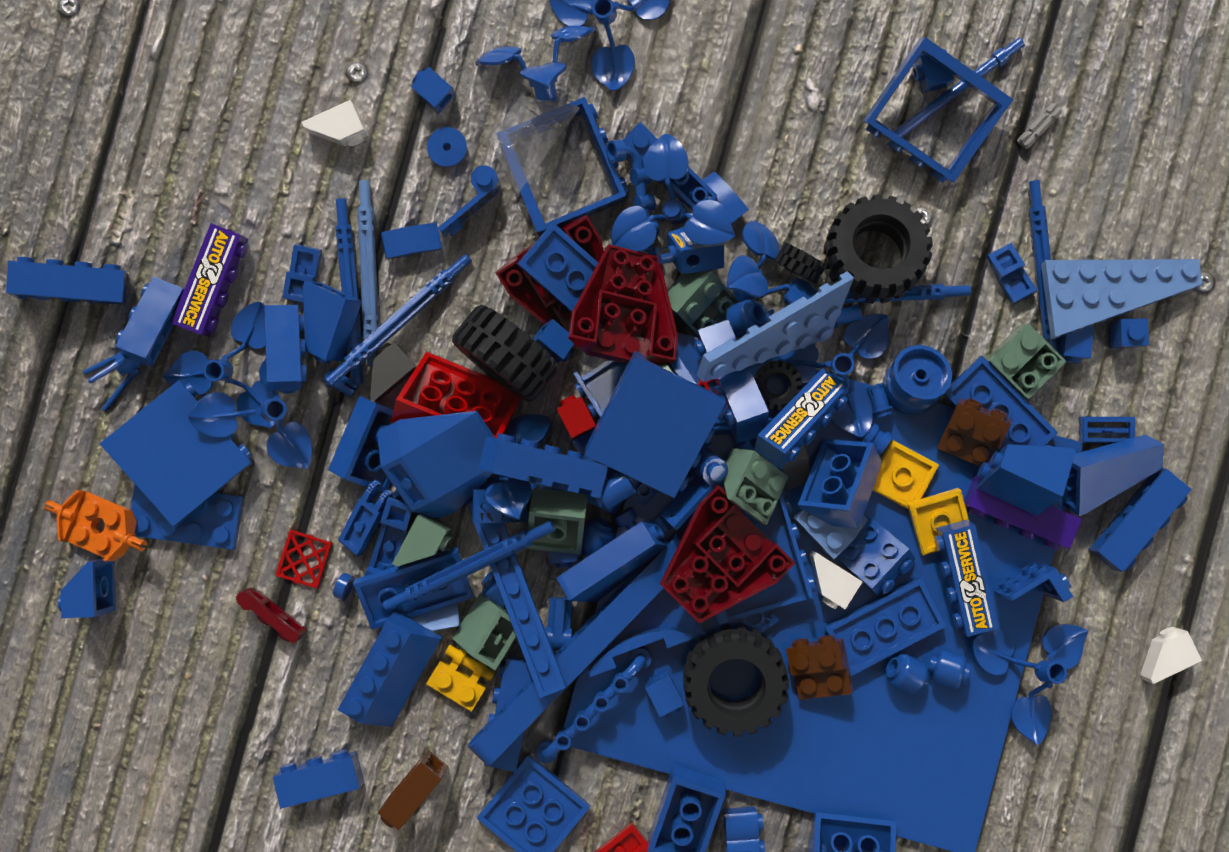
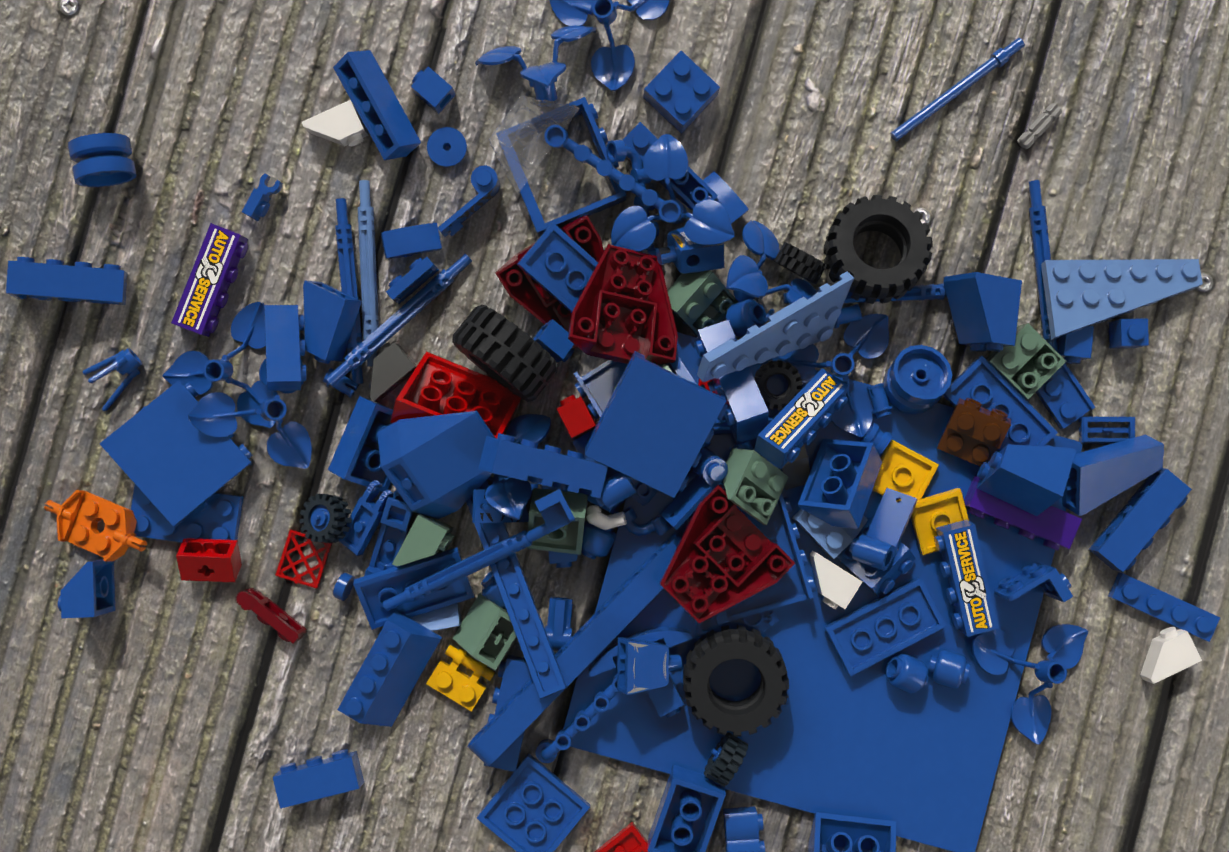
(102, 160): none -> blue wheel
(149, 322): blue brick -> none
(209, 560): none -> red brick
(258, 202): none -> blue plate
(303, 267): blue slope -> none
(325, 518): none -> black wheel
(377, 104): none -> blue brick
(404, 286): none -> blue plate
(412, 790): reddish brown window -> none
(555, 510): none -> blue panel
(557, 137): none -> blue bar
(604, 521): none -> white arm
(613, 563): blue slope -> none
(644, 665): none -> blue torso
(681, 91): none -> blue brick
(726, 759): none -> black wheel
(820, 667): reddish brown plate -> none
(885, 531): none -> blue door
(930, 75): blue brick -> none
(984, 309): none -> blue slope
(999, 99): blue window -> none
(1011, 274): blue slope -> none
(1064, 397): none -> blue plate
(1164, 606): none -> blue plate

